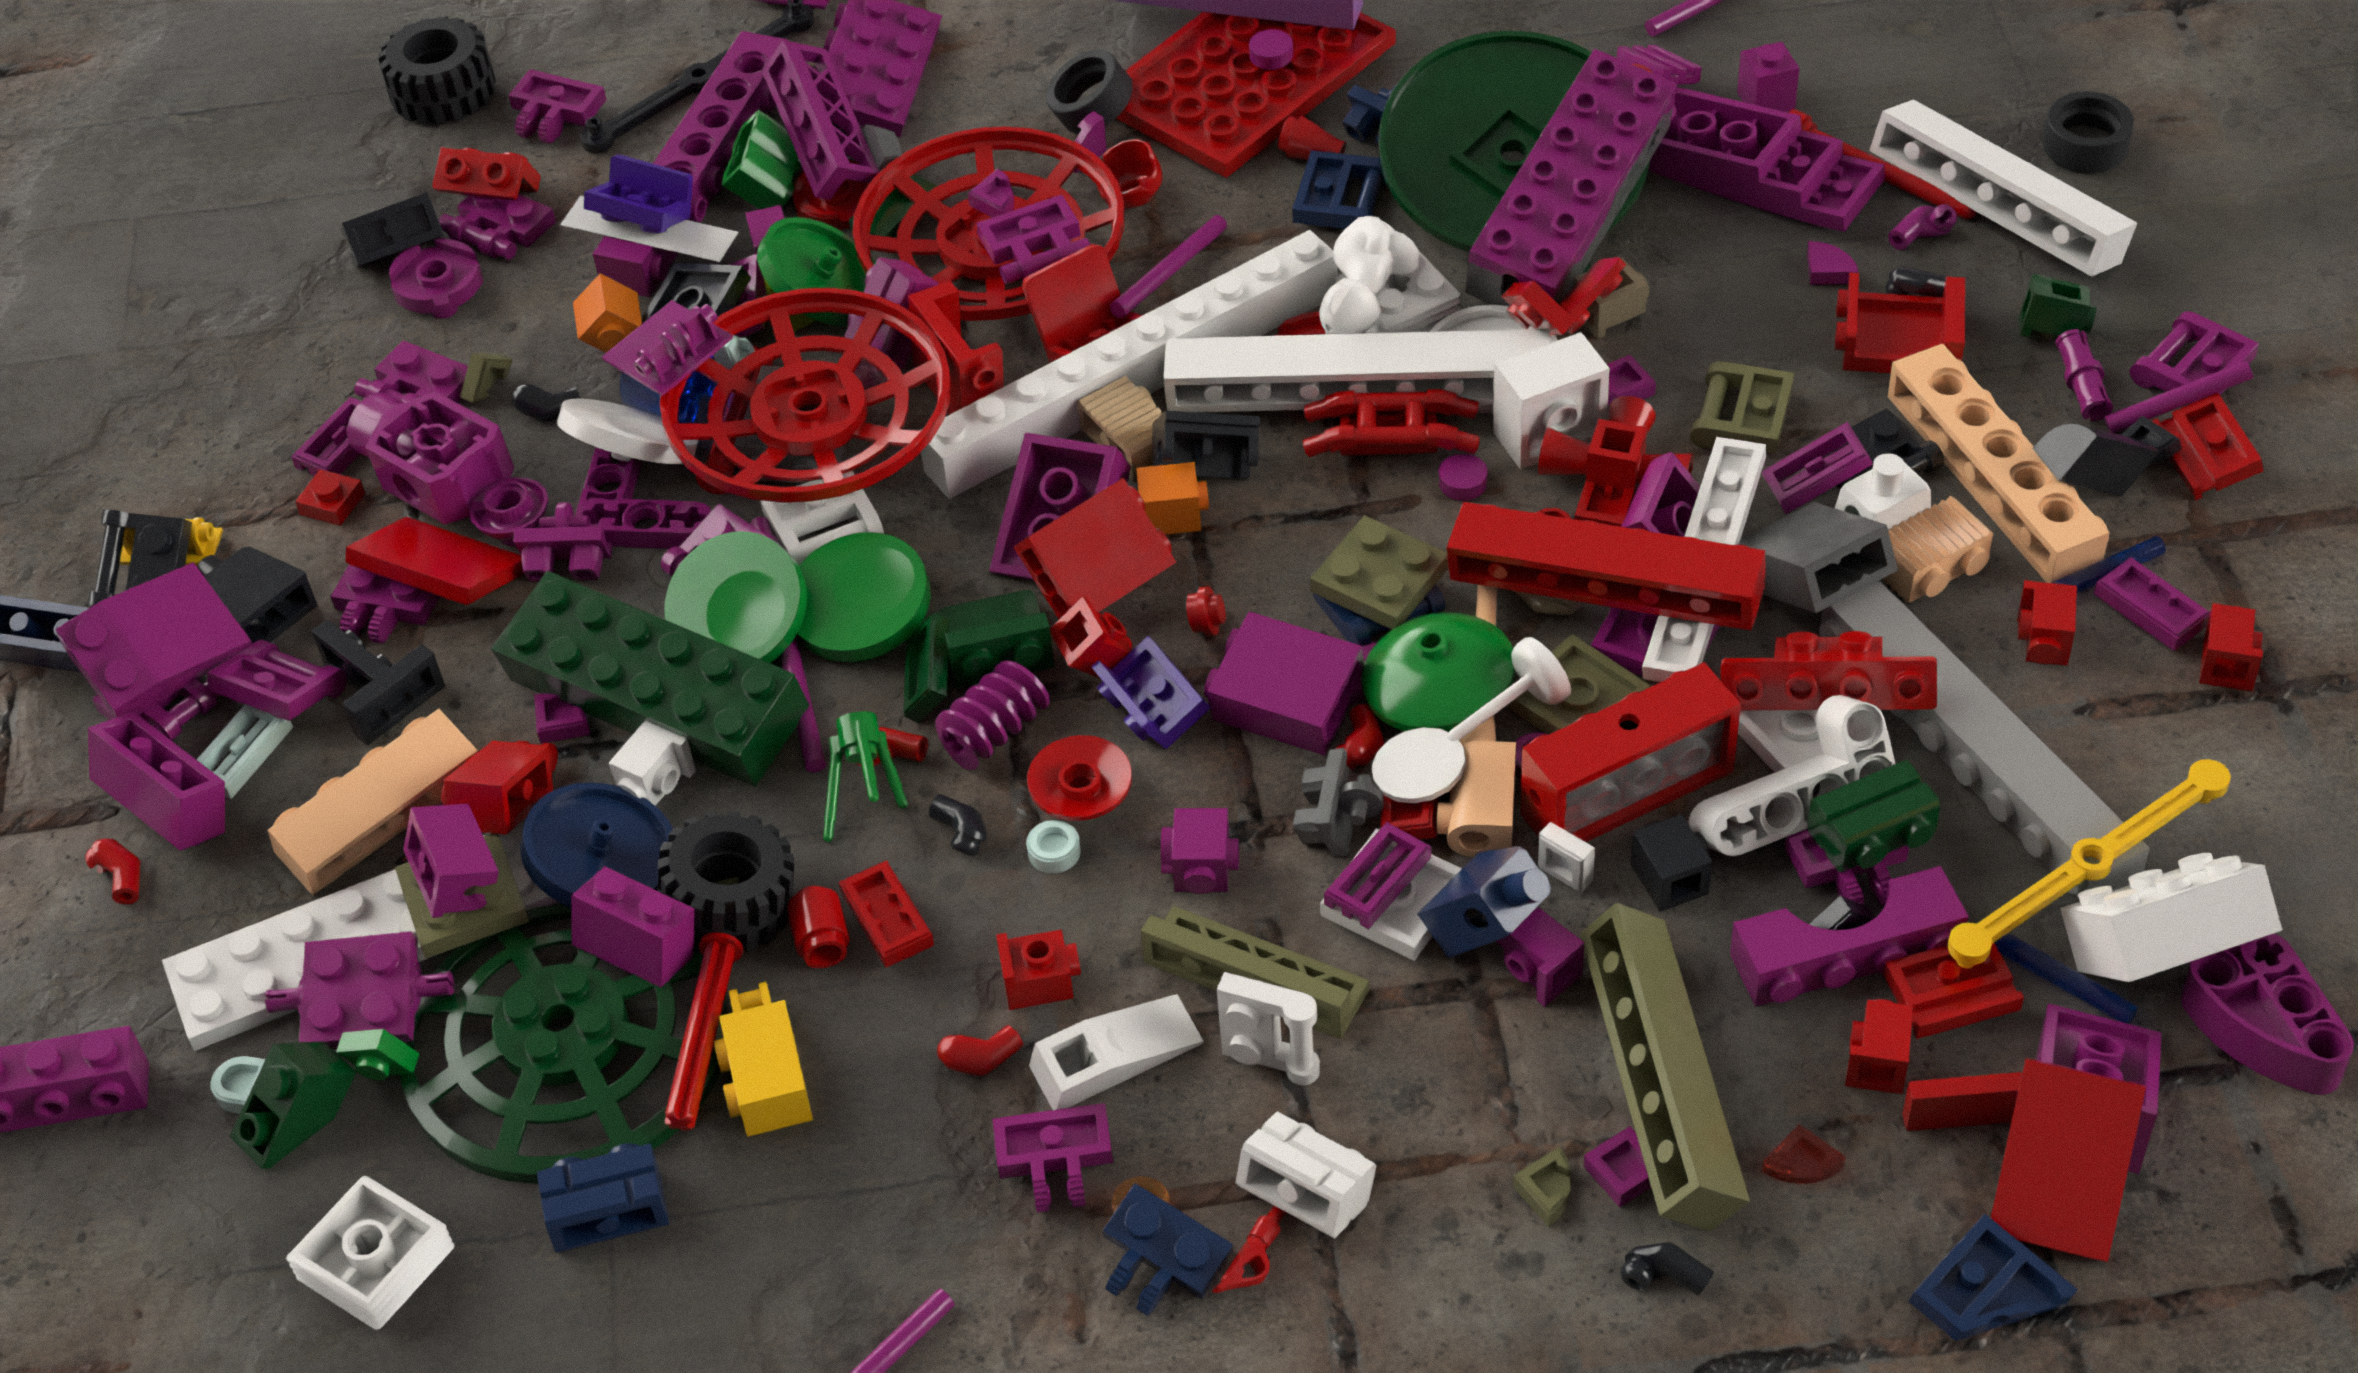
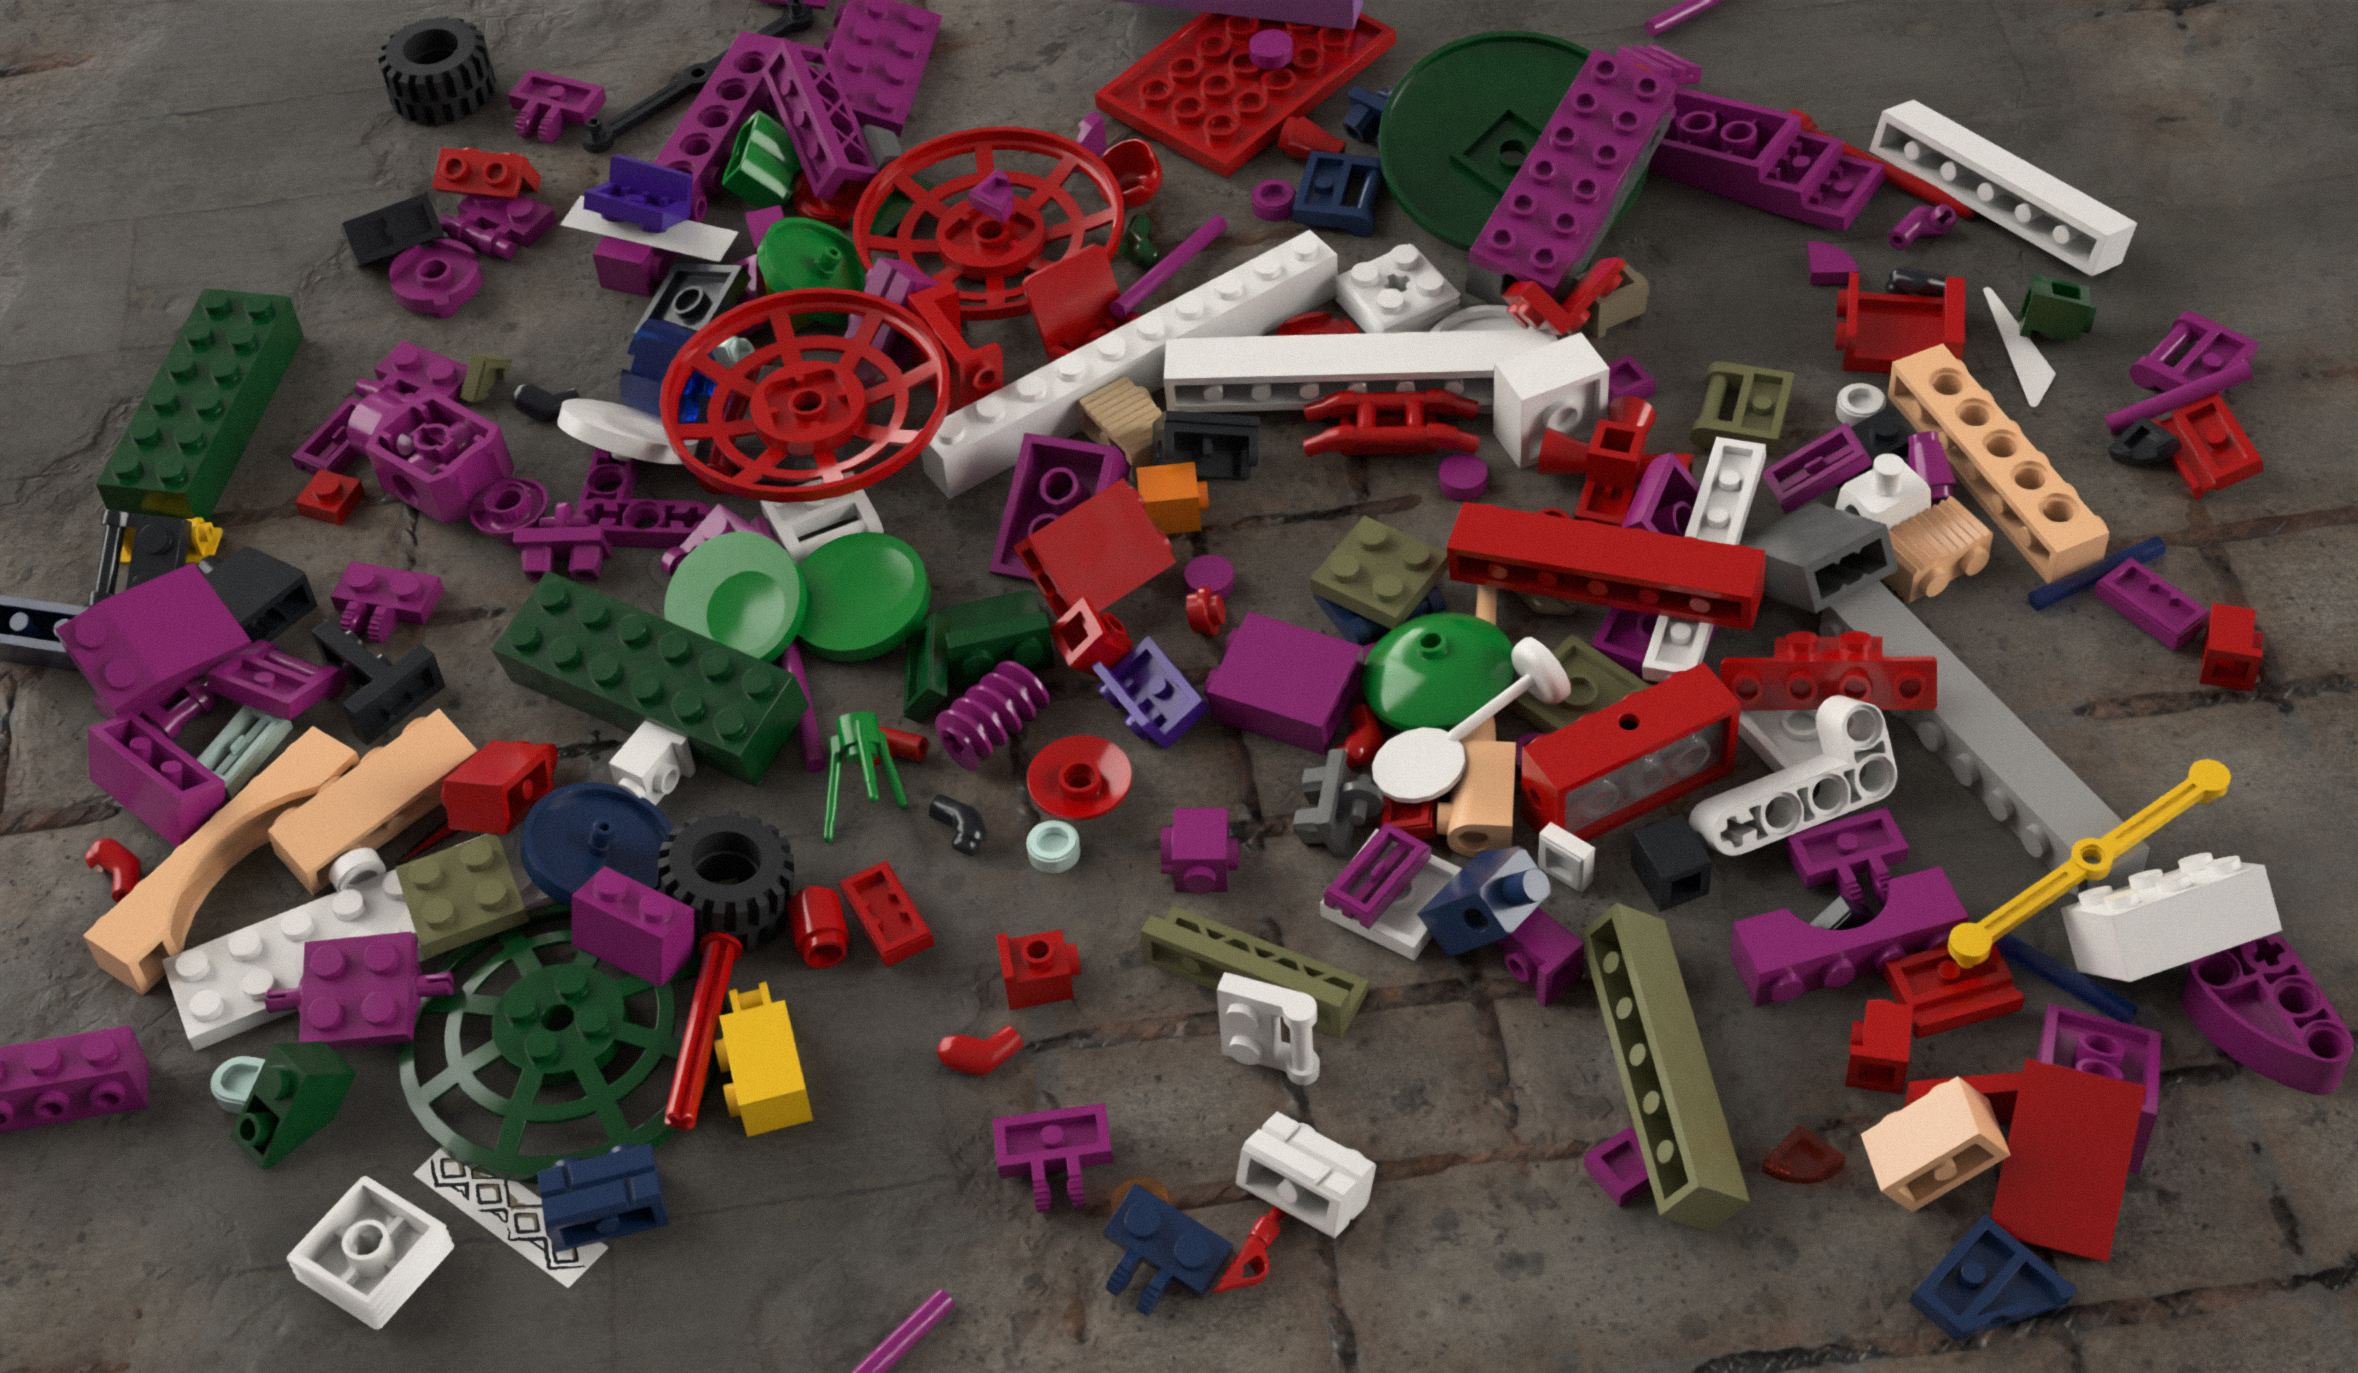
(160, 908): none -> light nougat arch
(202, 406): none -> dark green brick
(355, 868): none -> white tile
(377, 1053): green plate -> none
(435, 560): red tile -> none
(448, 857): magenta hinge -> none
(508, 1213): none -> white sticker
(558, 719): magenta tile -> none
(606, 313): orange brick -> none
(669, 346): magenta hinge -> none
(1029, 230): magenta plate -> none
(1080, 75): black tyre -> none
(1111, 1049): white slope -> none
(1135, 244): none -> dark green arm
(1212, 572): none -> magenta tile
(1273, 200): none -> magenta tile
(1367, 256): white animal -> none
(1546, 1185): olive tile -> none
(1664, 1260): black arm -> none
(1768, 77): magenta brick -> none
(1859, 402): none -> white tile
(1874, 817): dark green brick -> none
(1929, 461): none -> magenta cone
(1935, 1144): none -> light nougat brick
(2028, 362): none -> white sticker
(2047, 621): red brick -> none
(2084, 153): black tyre -> none
(2084, 375): magenta pin -> none
(2094, 457): black brick -> none

